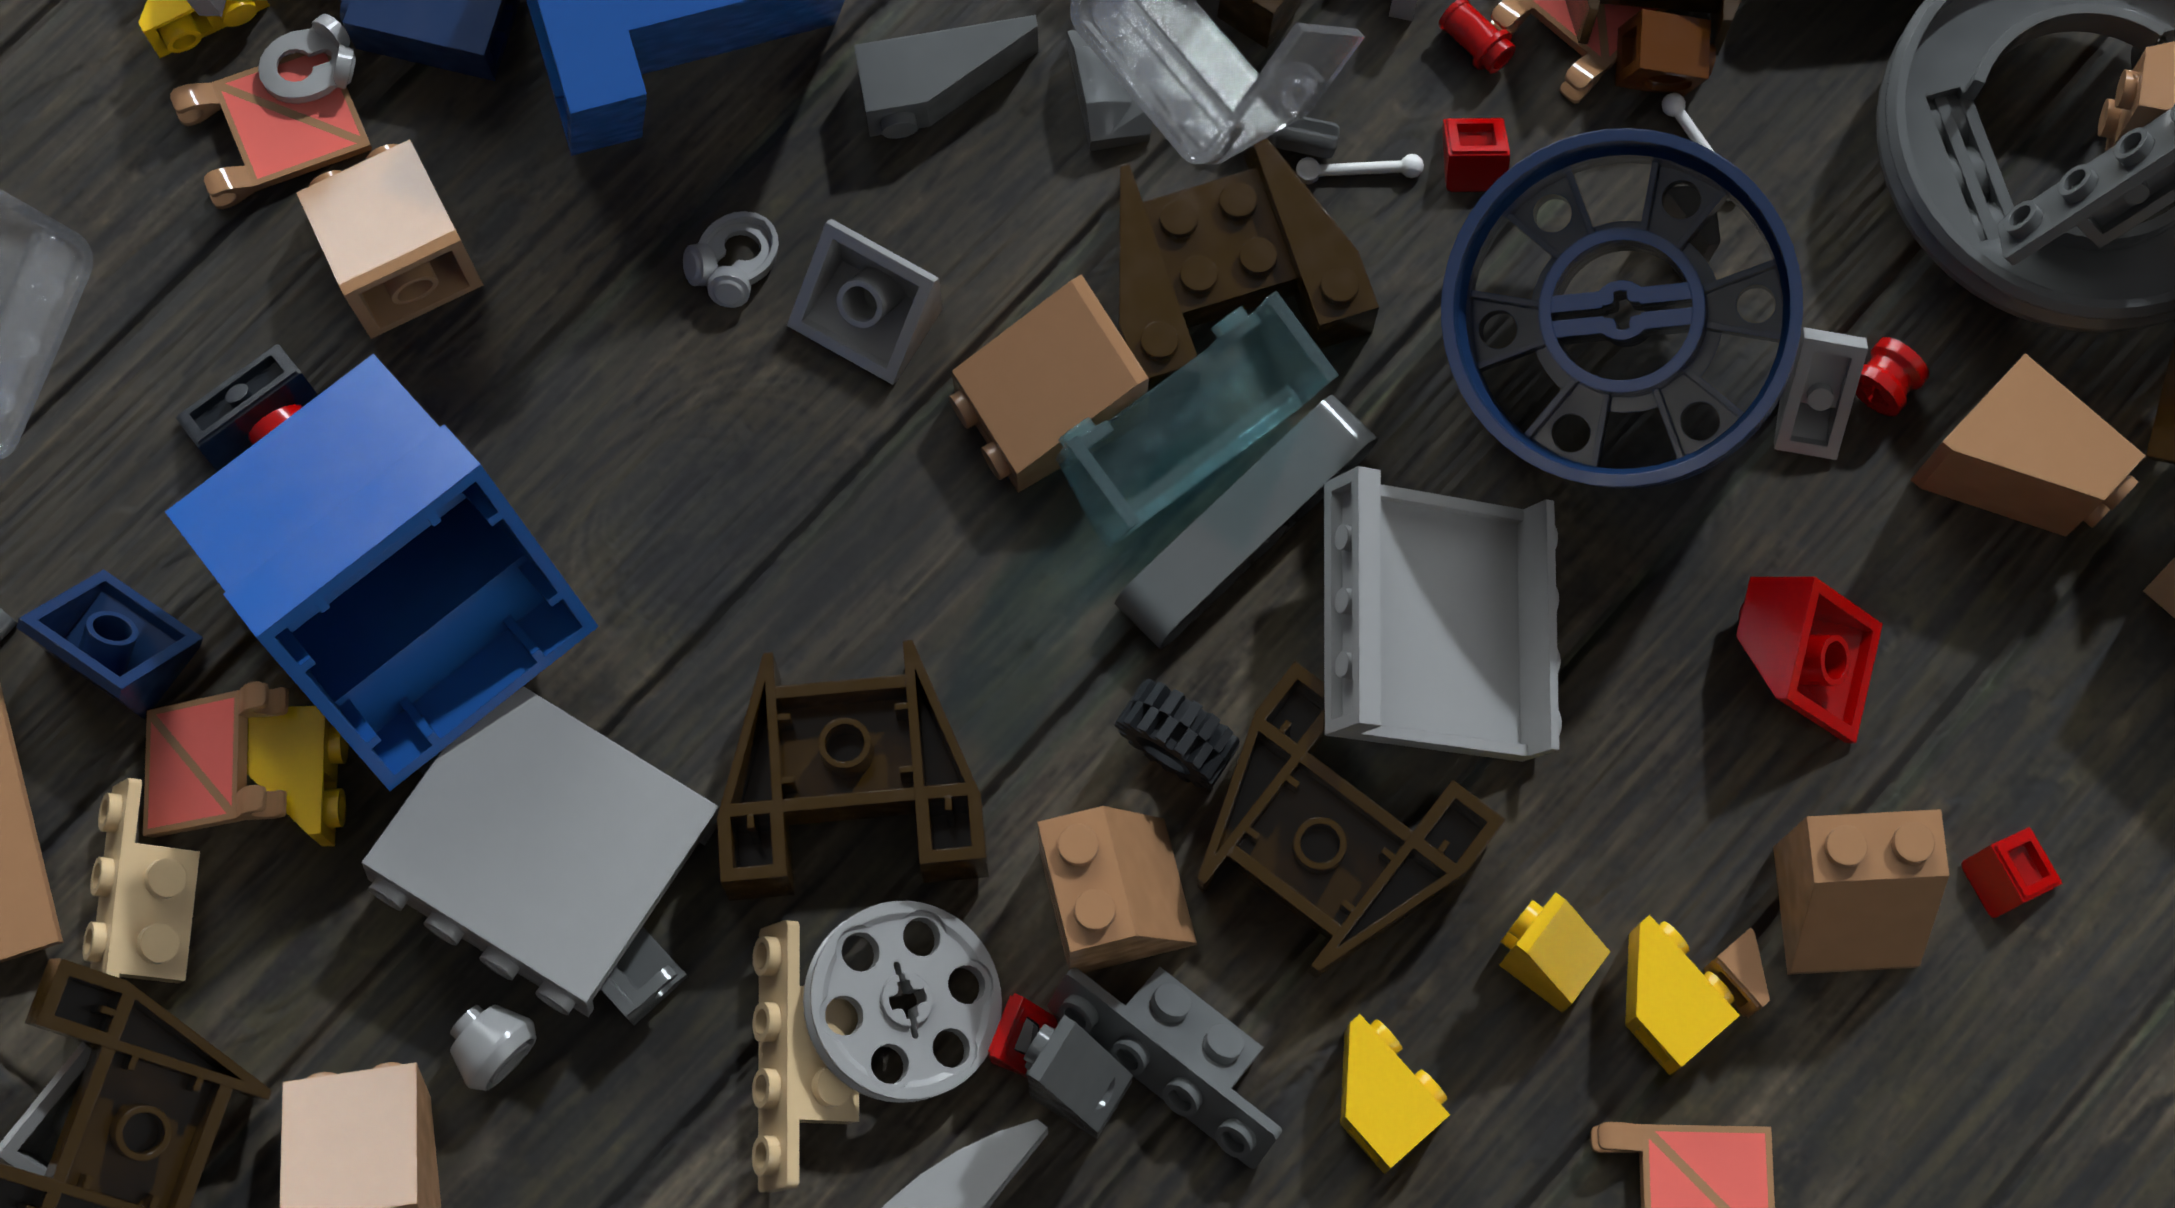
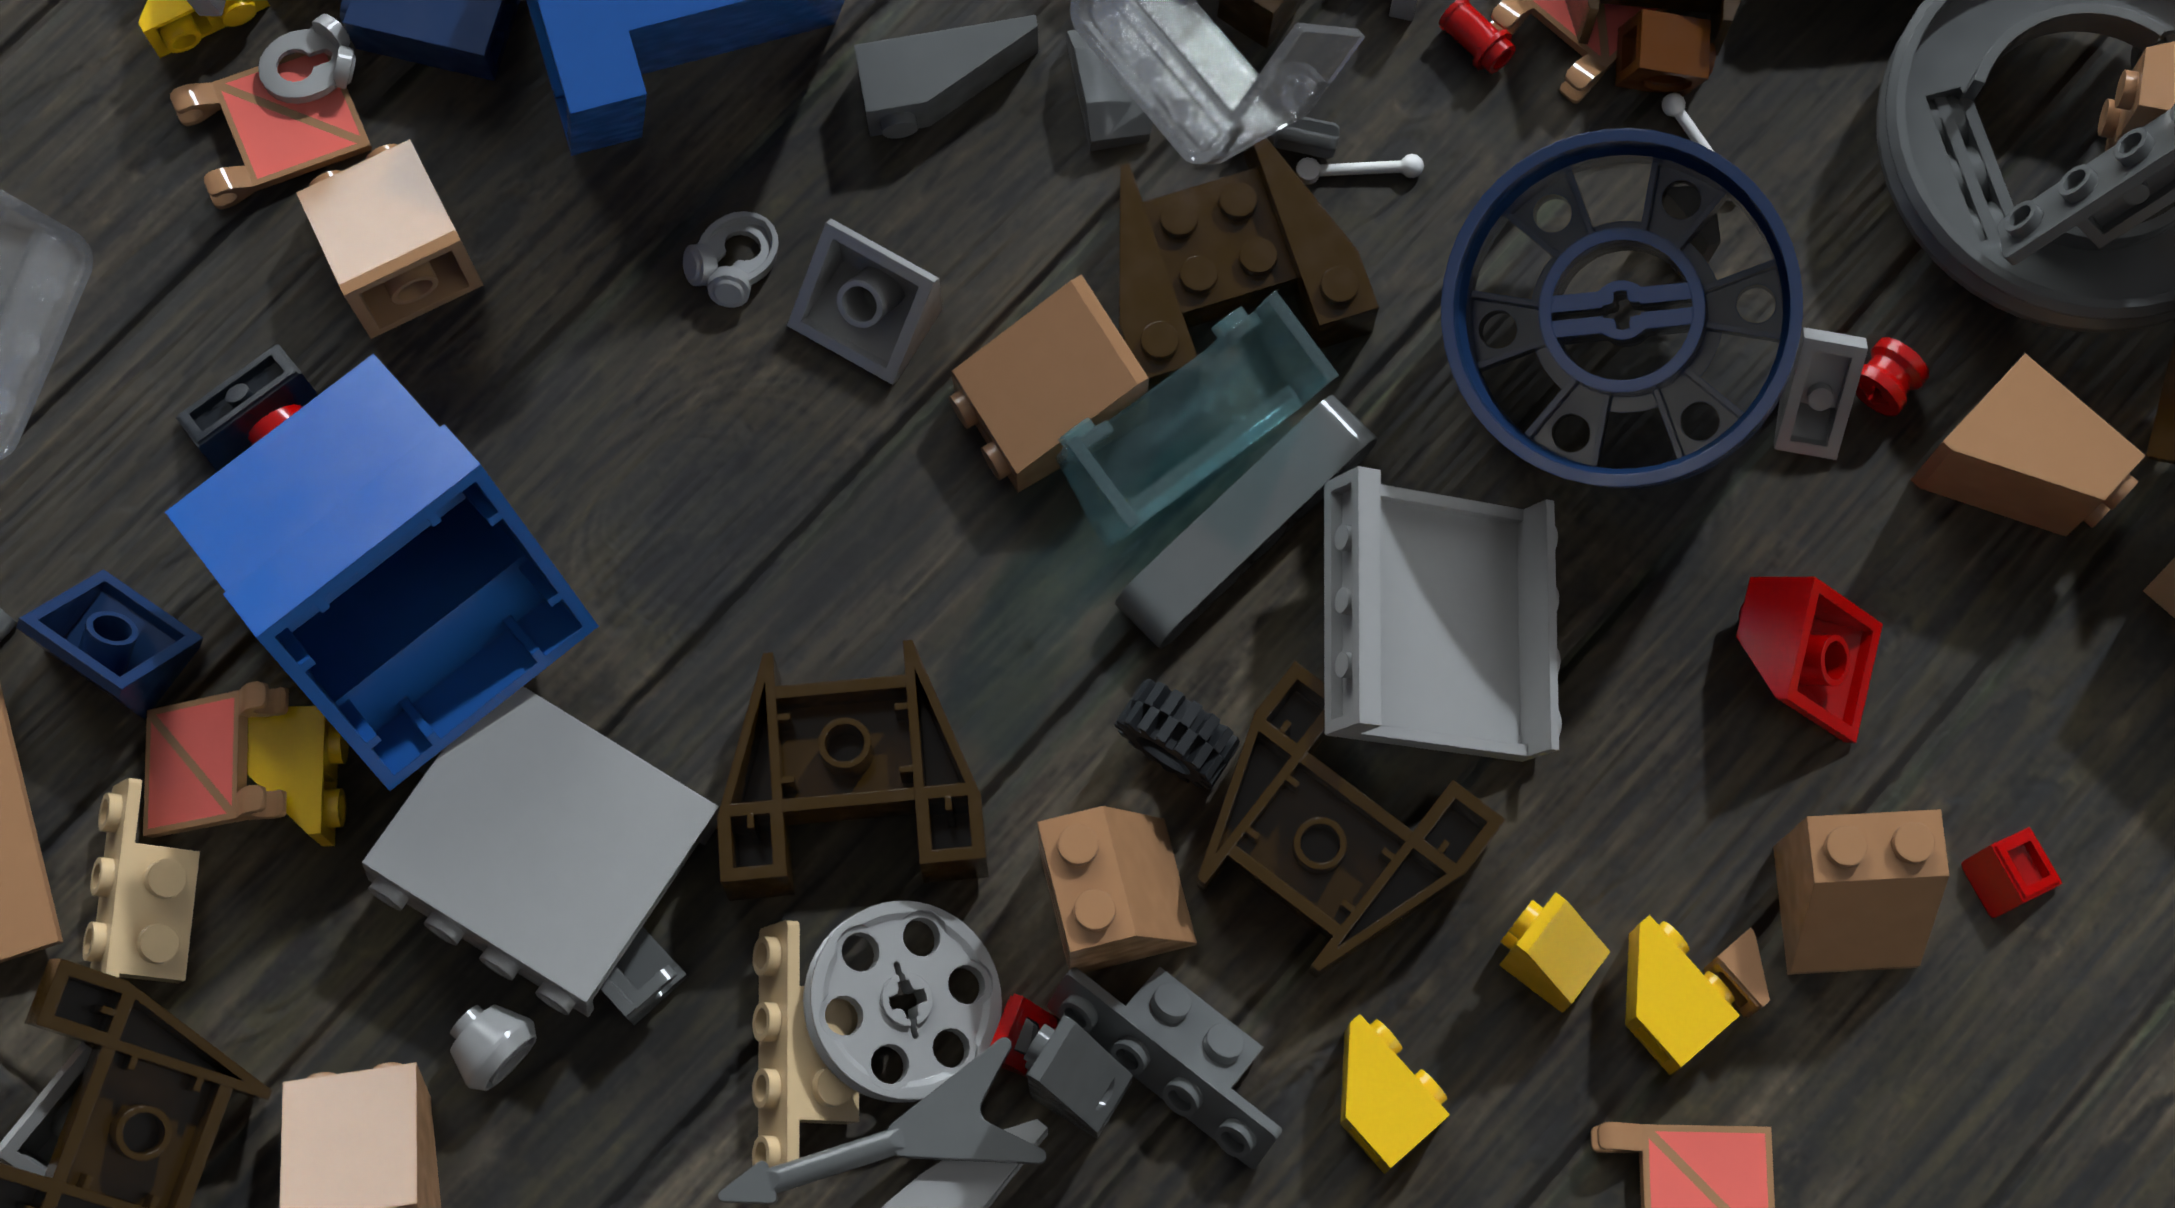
(937, 1128): none -> dark grey piece
(1474, 153): red slope -> none

